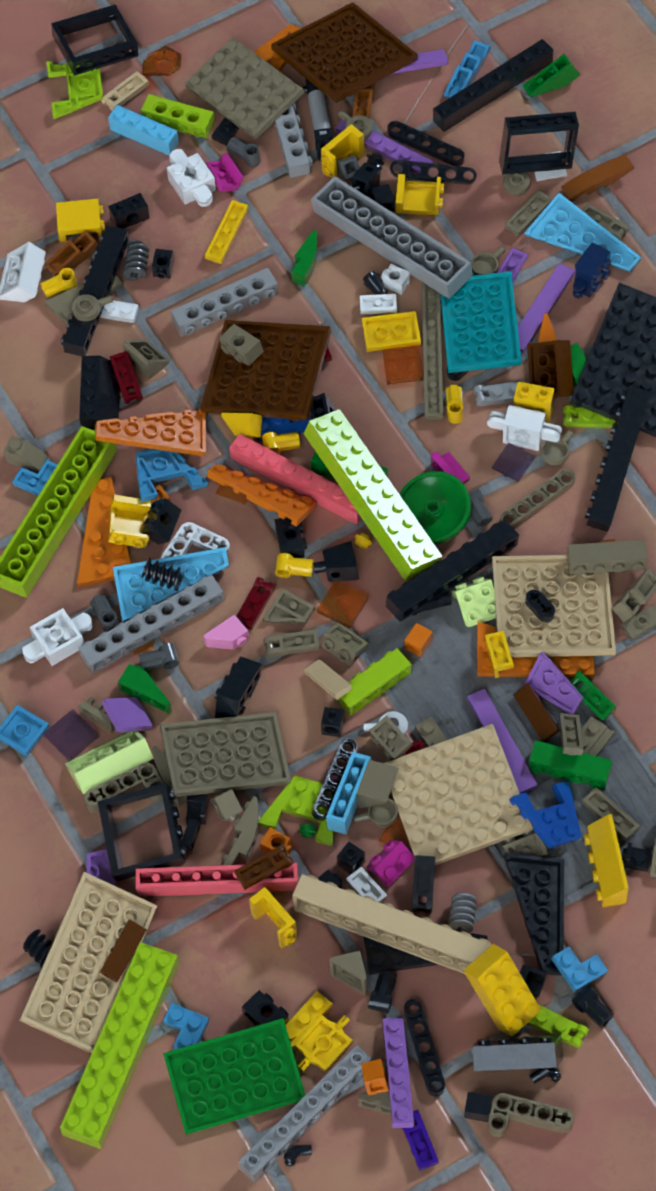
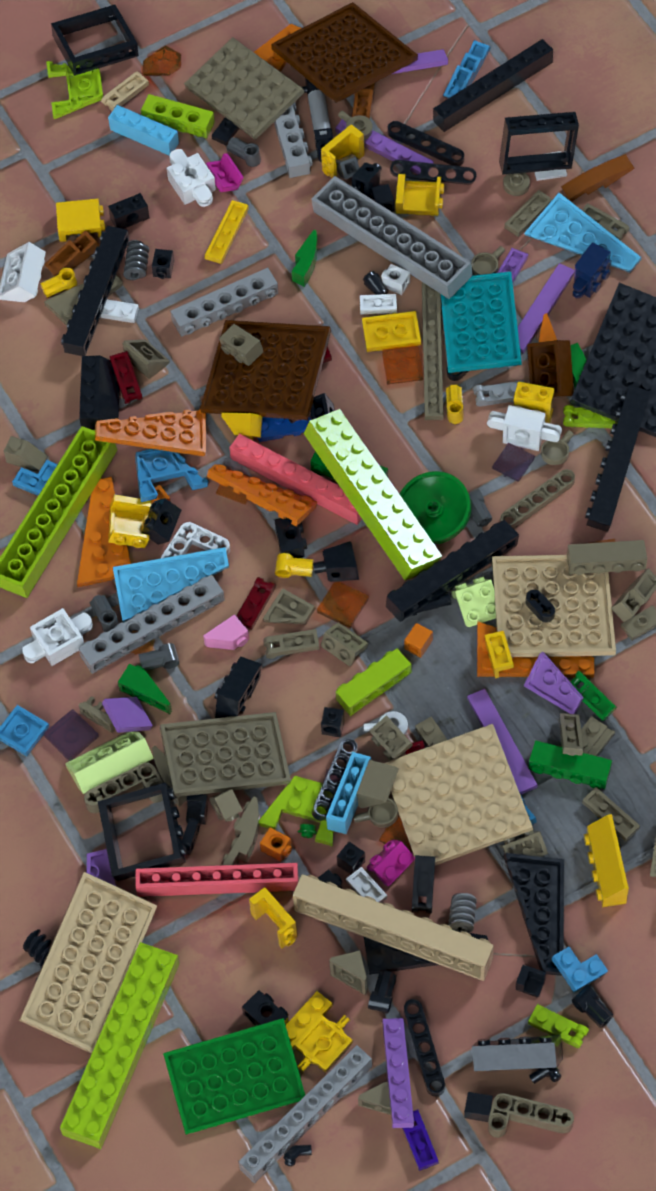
(88, 307): dark tan piece -> none
(122, 951): reddish brown tile -> none
(157, 573): black piece -> none
(189, 1022): dark azure plate -> none
(263, 867): reddish brown plate -> none
(281, 442): yellow piece -> none
(328, 679): tan tile -> none
(362, 540): yellow plate -> none
(374, 158): black plate -> none
(374, 1077): orange brick -> none
(448, 464): dark pink panel -> none
(502, 990): yellow brick -> none
(536, 712): reddish brown tile -> none
(554, 76): green slope -> none
(554, 824): blue wing -> none
(636, 858): black bracket -> none

